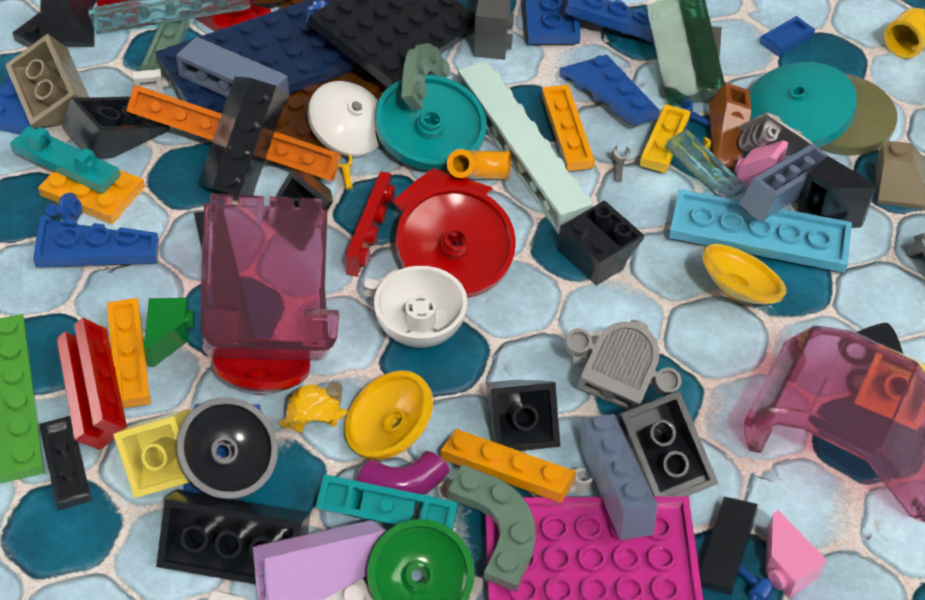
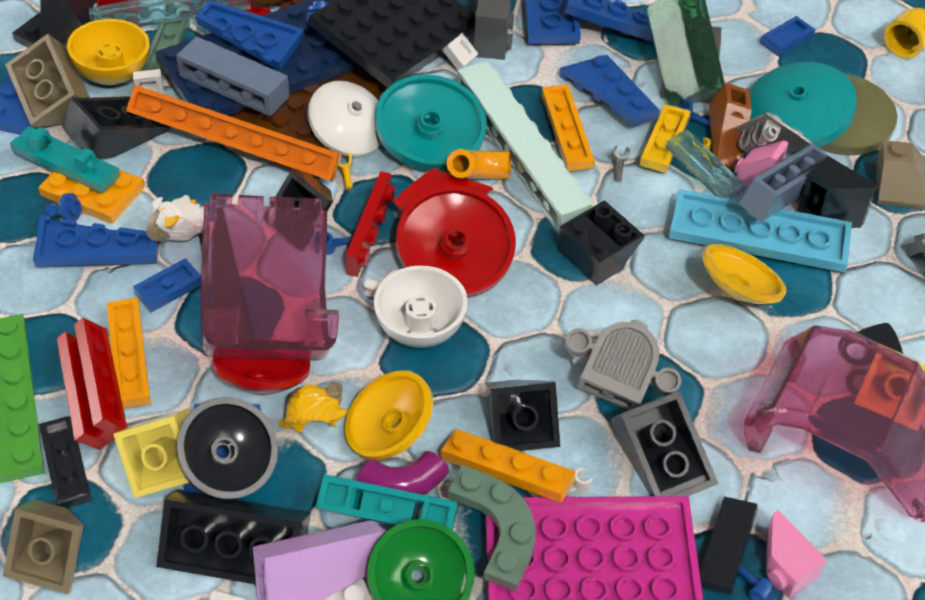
(43, 546): none -> dark tan slope
(108, 50): none -> yellow piece
(166, 327): green slope -> none
(167, 285): none -> blue plate
(175, 219): none -> white hair
(243, 137): black slope -> none
(257, 35): none -> blue wing
(331, 243): none -> blue hand
(418, 63): sand green plate -> none
(460, 51): none -> white plate
(618, 477): sand blue brick -> none

